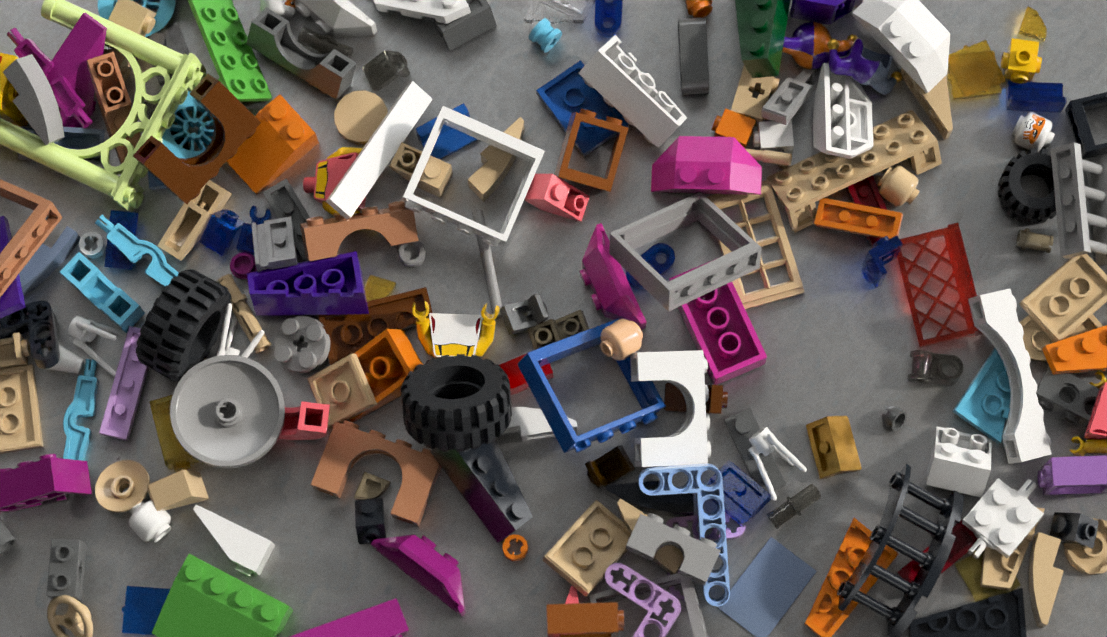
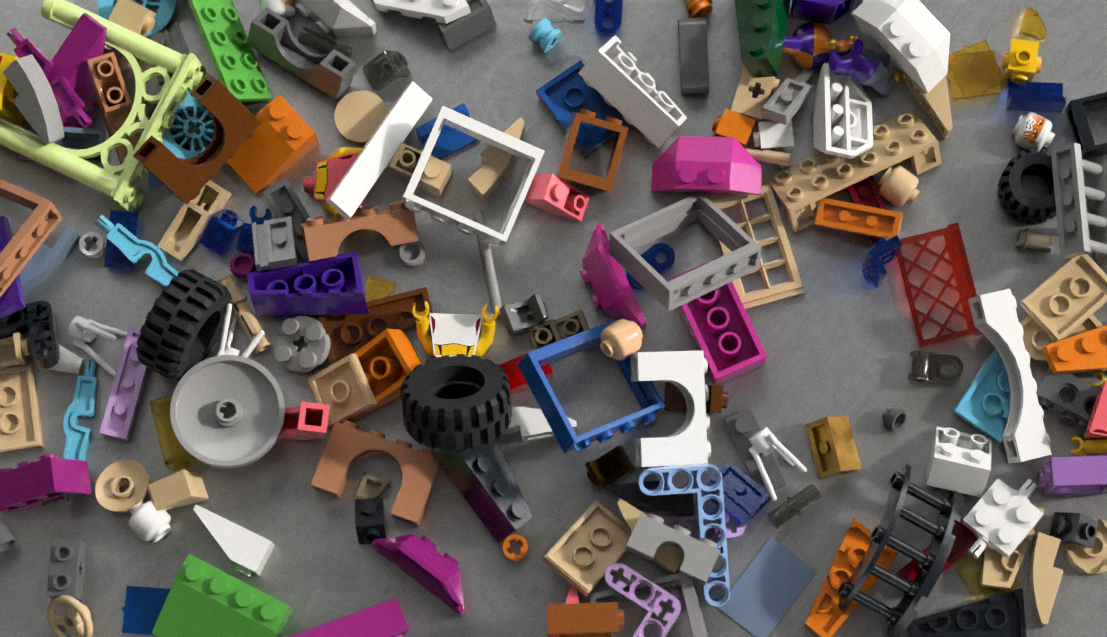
(102, 292): medium azure arch -> none

